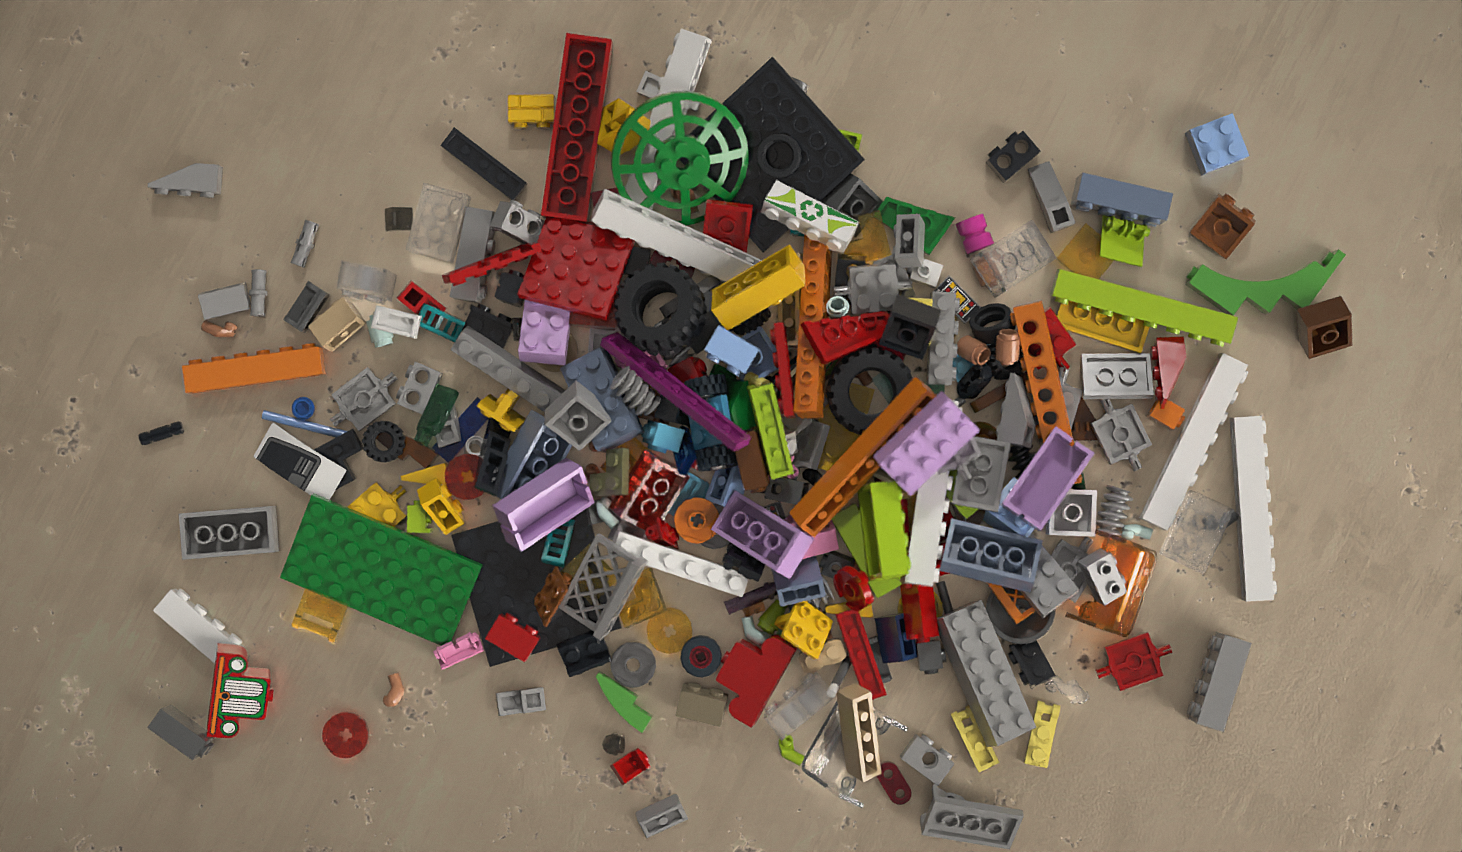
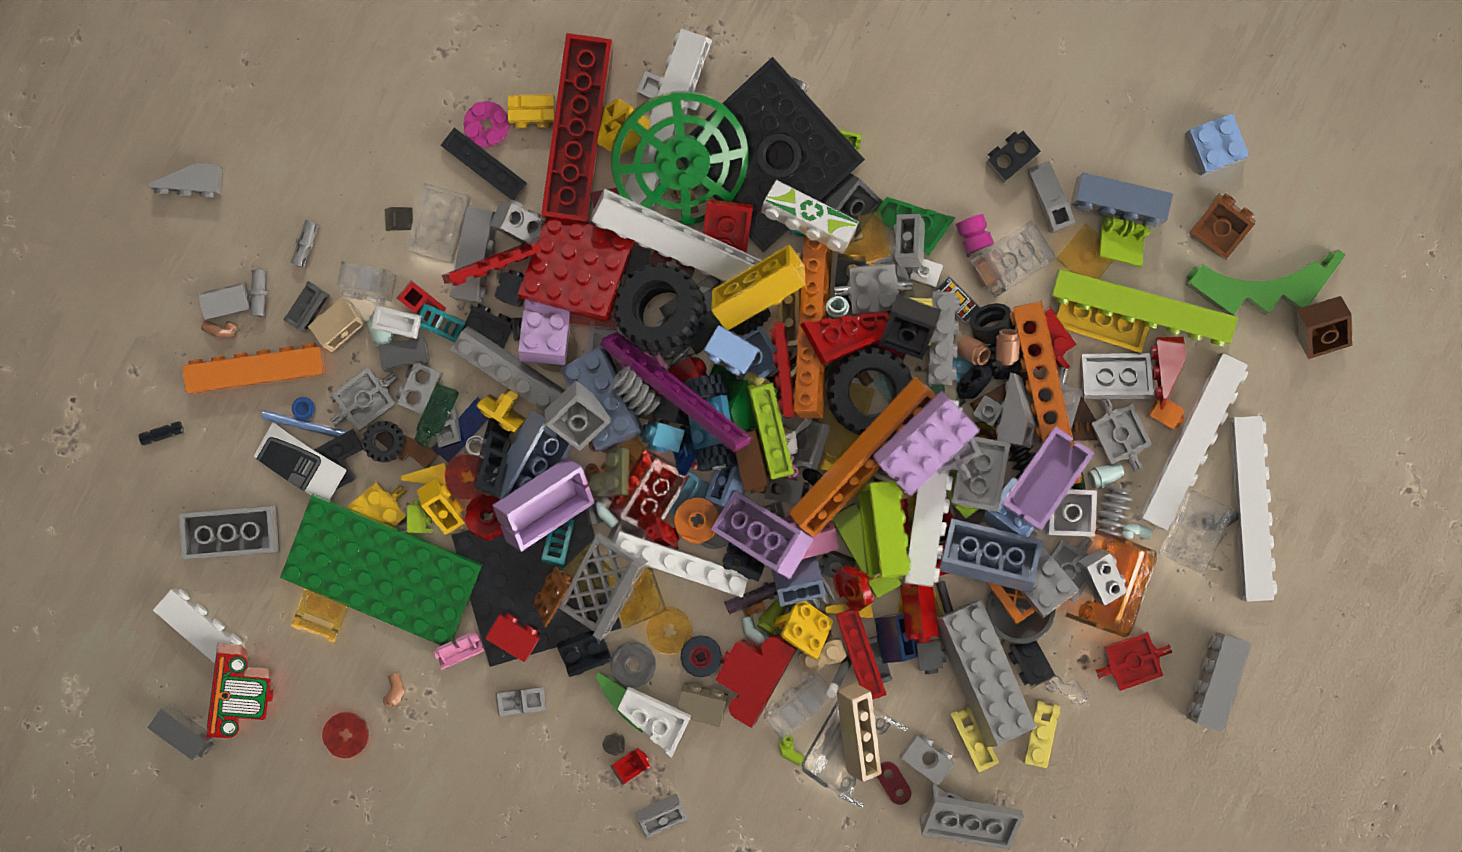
(404, 353): none -> dark grey hinge
(475, 520): none -> red plate
(497, 117): none -> dark pink plate
(655, 718): none -> white wing
(988, 411): none -> light grey bracket
(1104, 475): none -> light aqua cone

